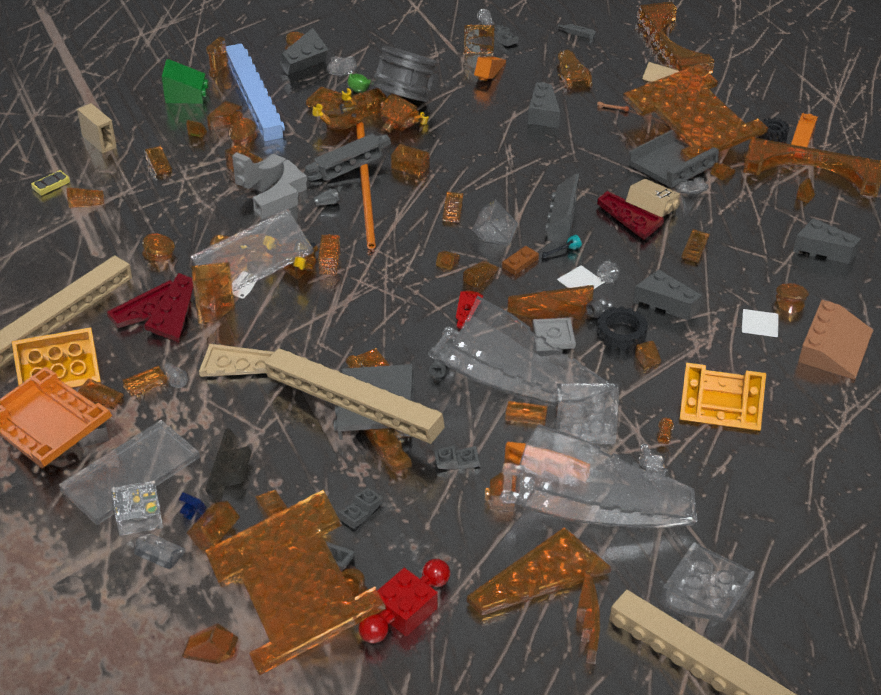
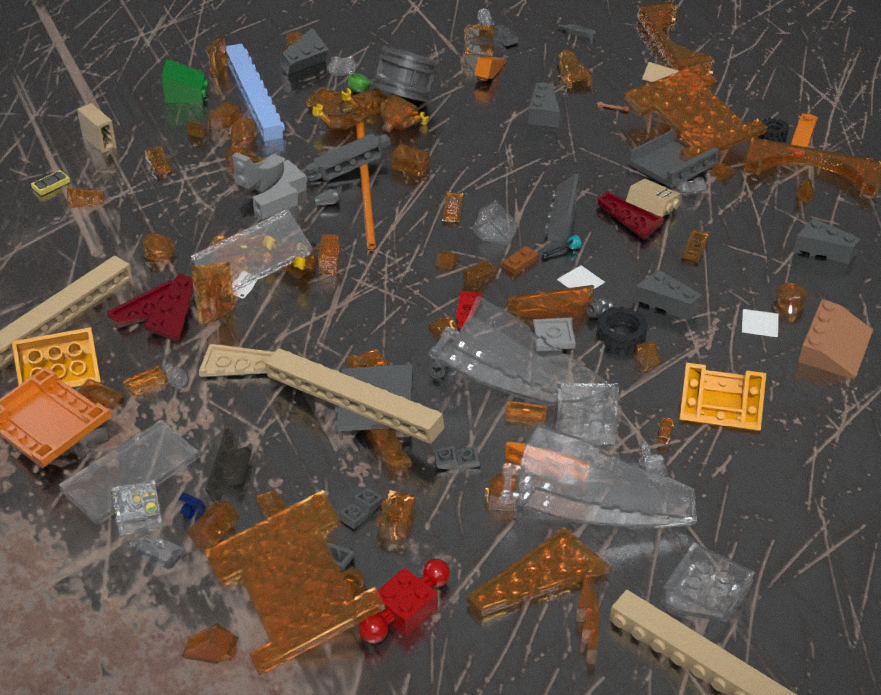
(396, 515): none -> clear orange brick
(439, 325): none -> clear orange slope
(608, 272): clear gear -> none

